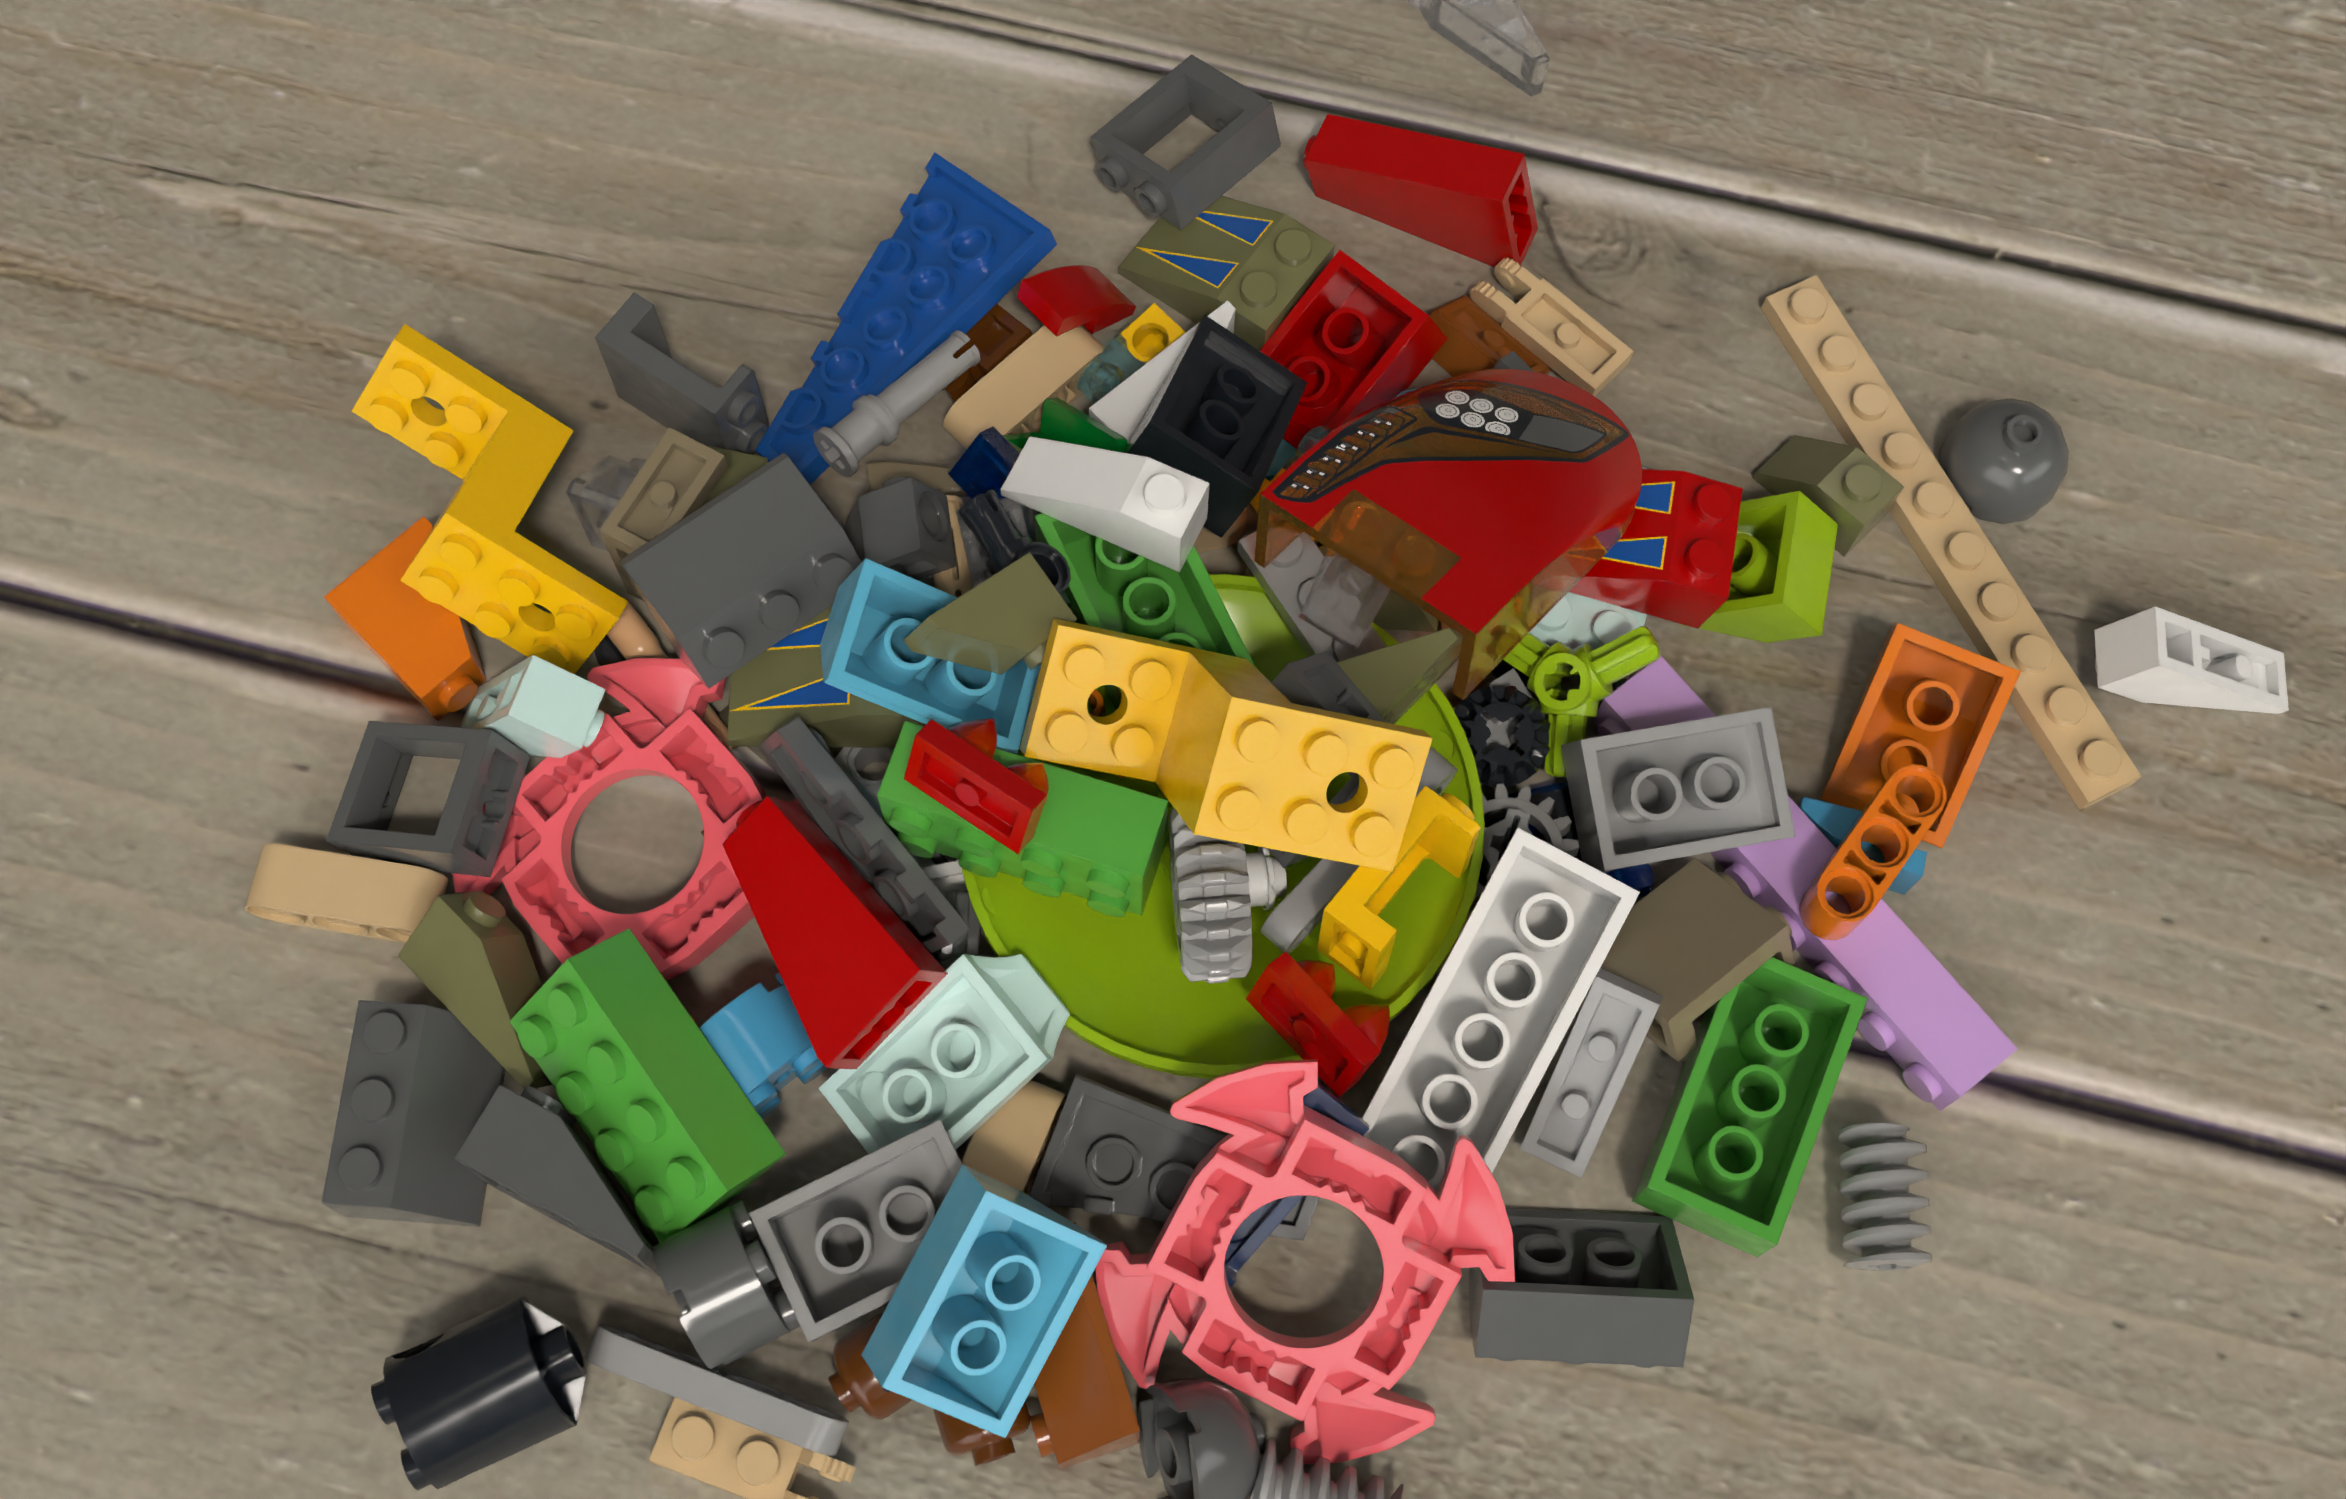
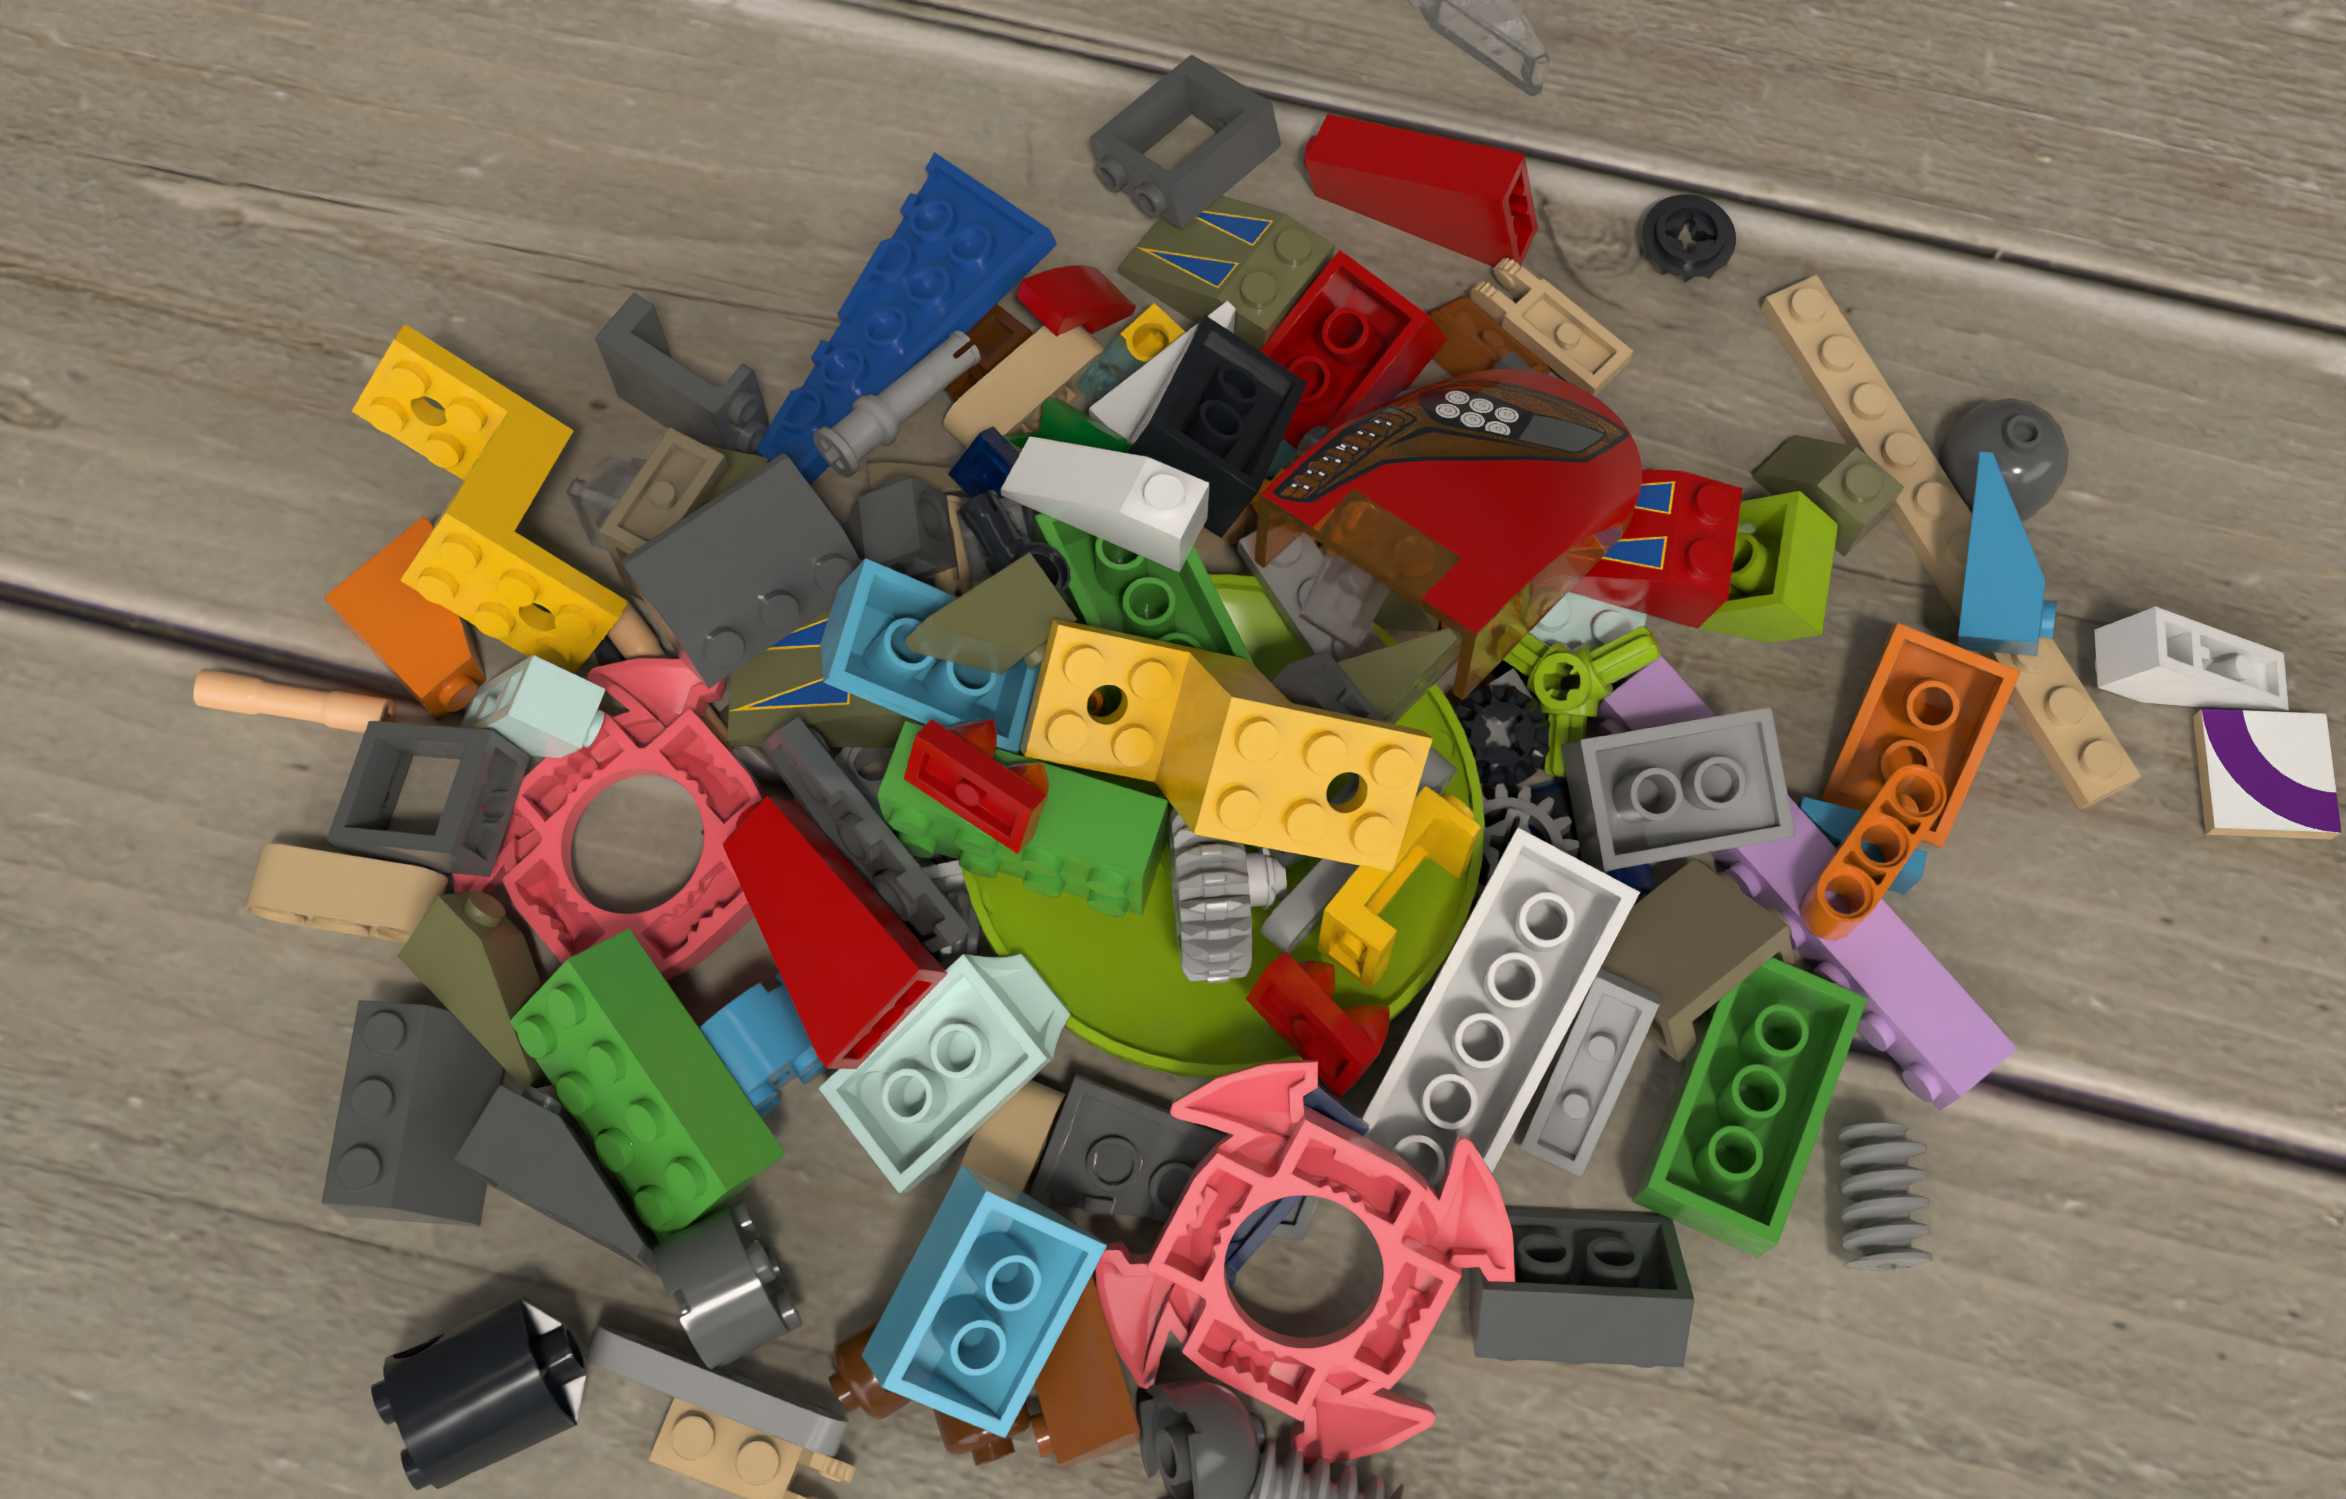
(255, 696): none -> light nougat piece
(855, 1231): light grey slope -> none
(1708, 227): none -> black gear
(2003, 581): none -> dark azure slope
(2266, 774): none -> tile

